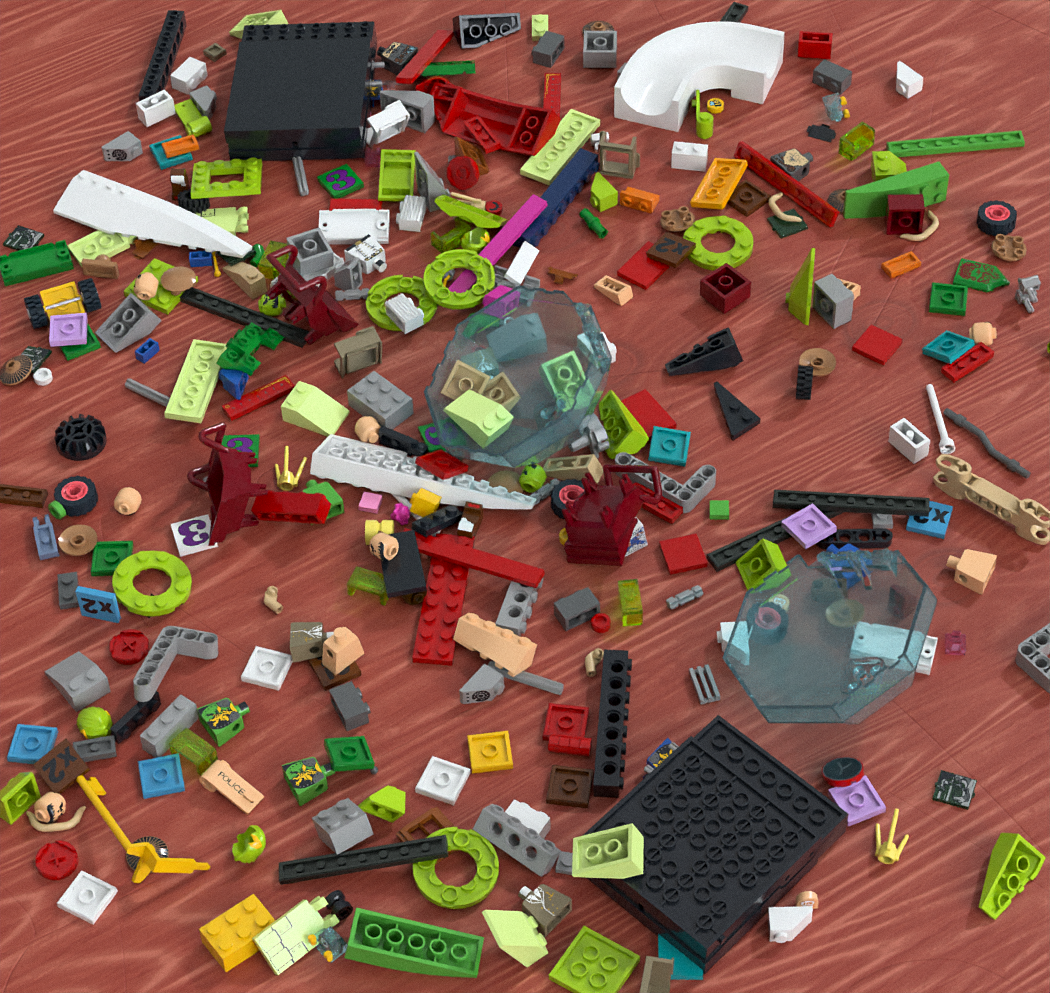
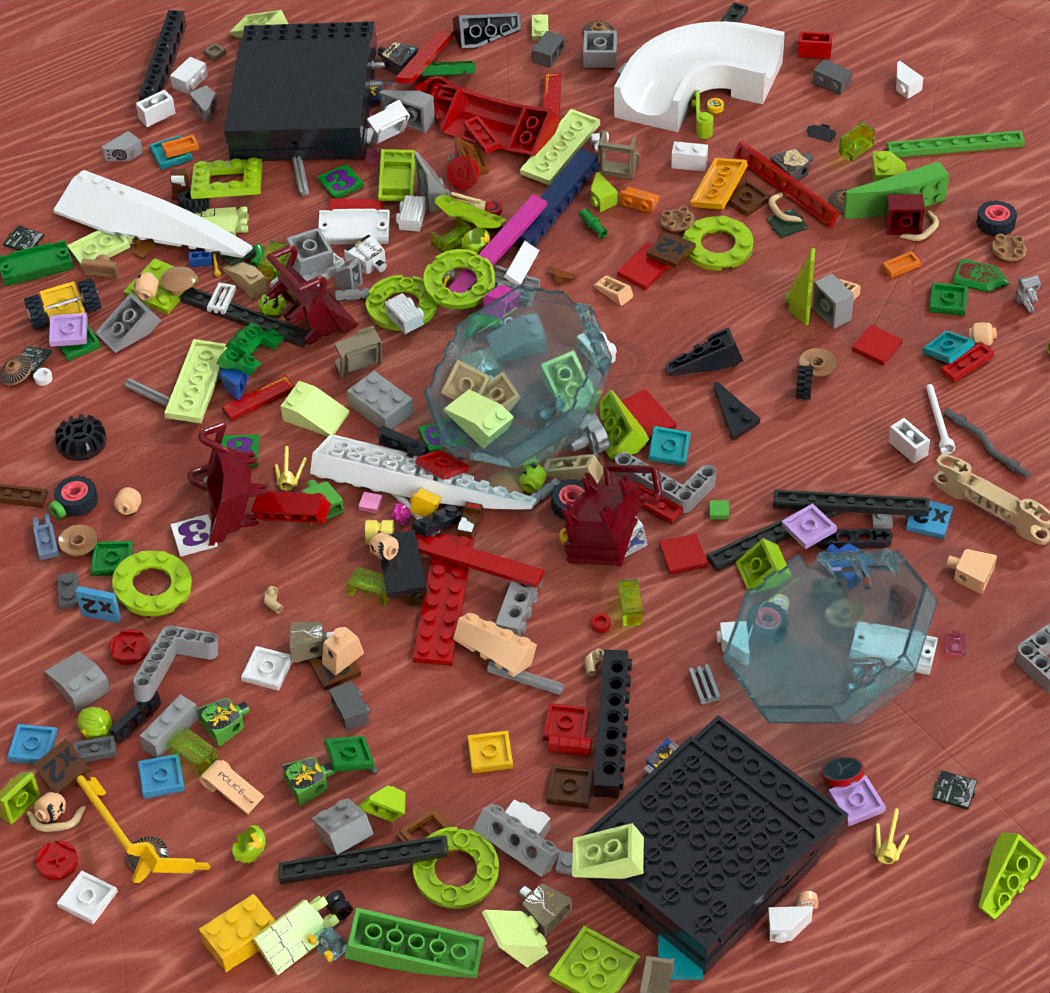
(147, 350): blue piece -> none
(192, 119): lime door -> none
(211, 306): none -> white tile
(367, 429): light nougat head -> none
(442, 780): white tile -> none
(482, 686): light grey slope -> none
(576, 608): dark grey brick -> none
(684, 597): light grey axle -> none
(725, 288): dark red brick -> none
(833, 106): clear light blue piece -> none

